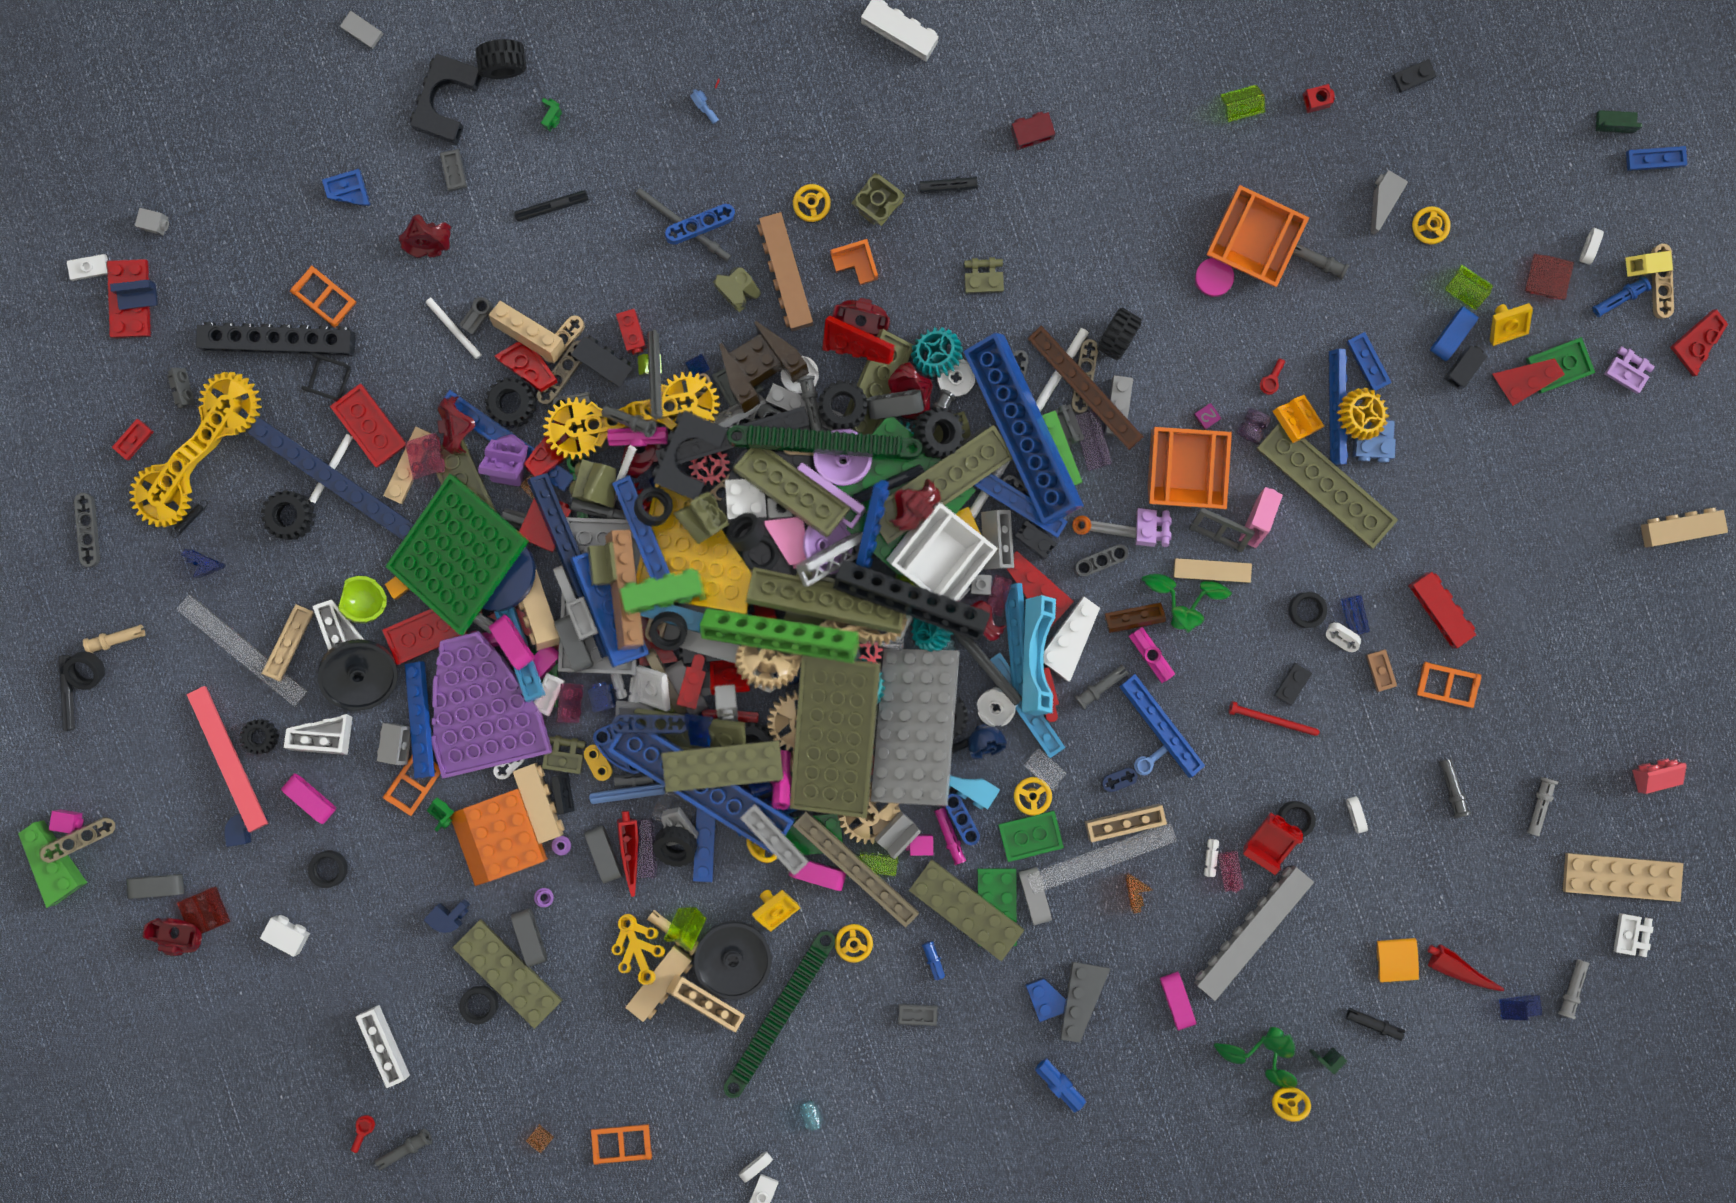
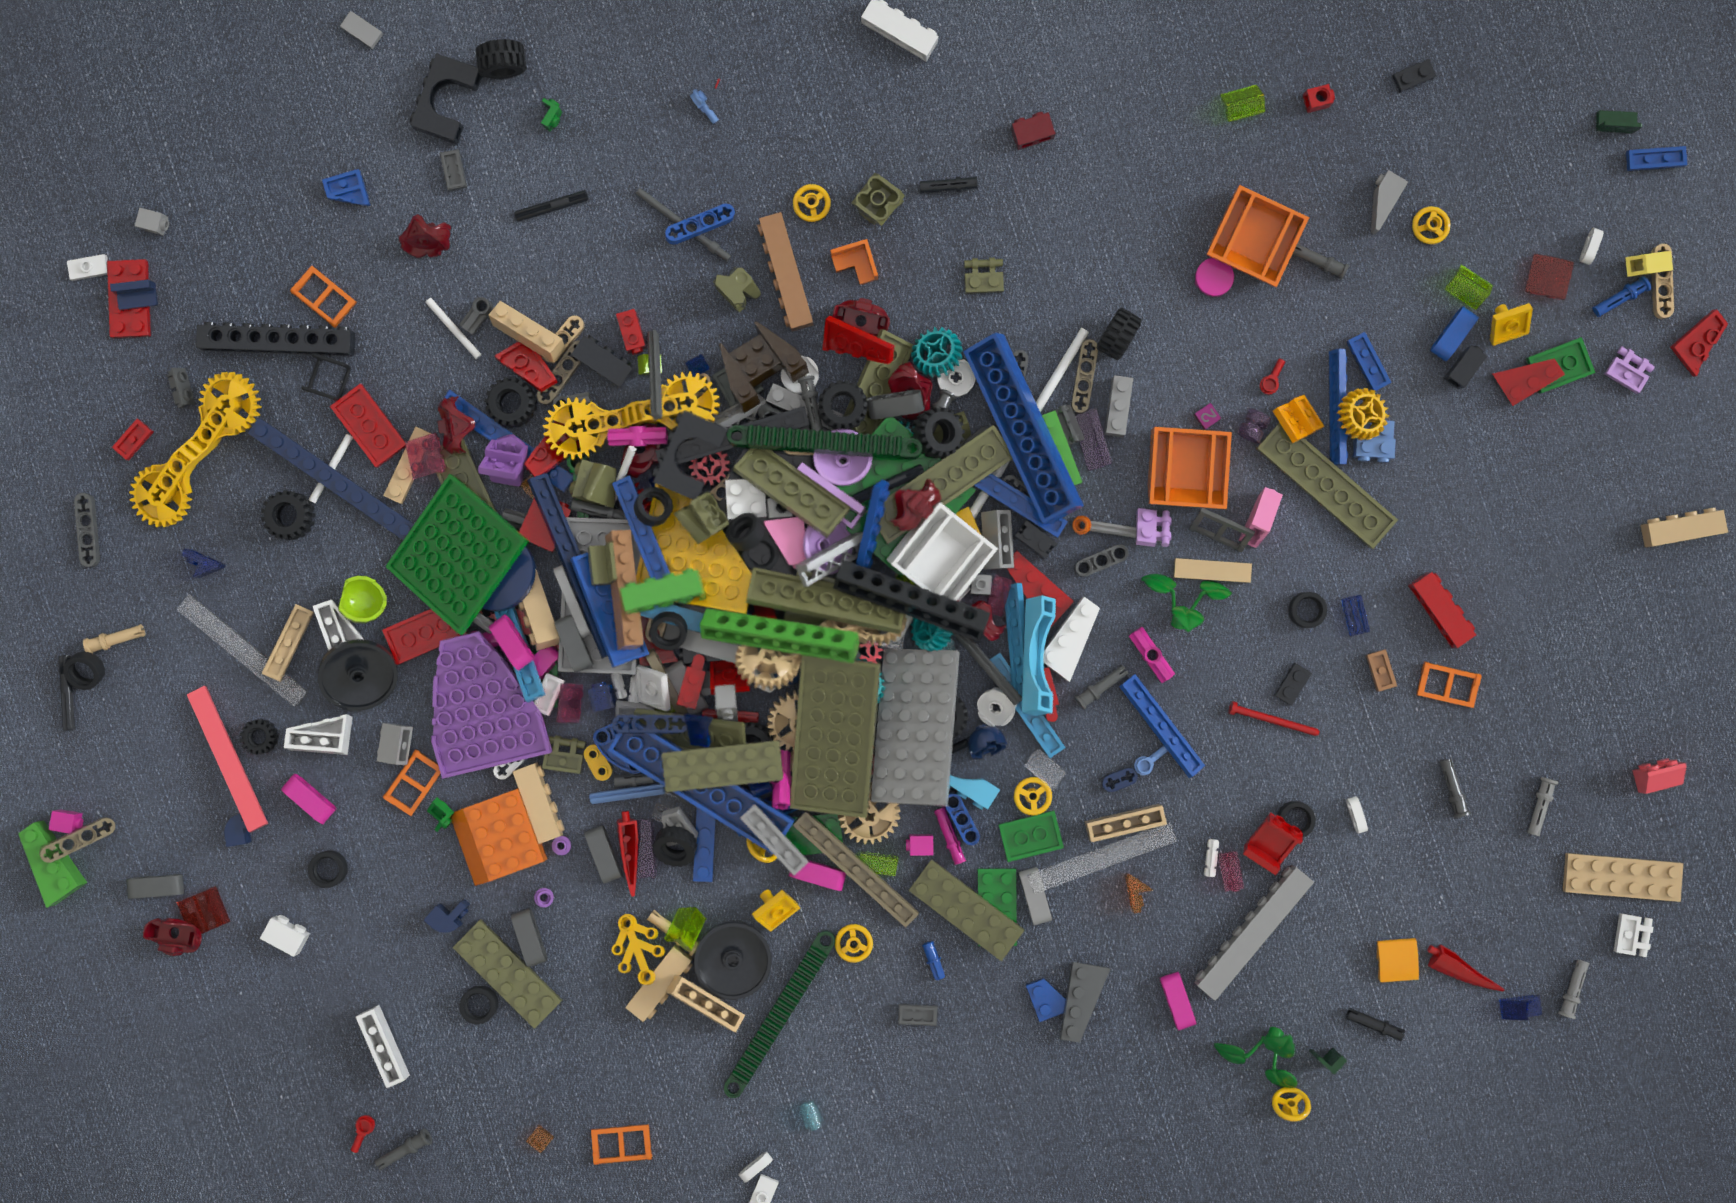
(189, 518): black piece -> none
(396, 588): light orange slope -> none
(419, 720): blue plate -> none
(562, 793): black plate -> none
(581, 618): light grey tile -> none
(636, 422): dark grey pin -> none
(897, 834): light grey panel -> none
(1060, 1085): blue piece -> none
(1085, 387): reddish brown tile -> none
(1135, 617): reddish brown plate -> none
(1343, 637): white beam -> none

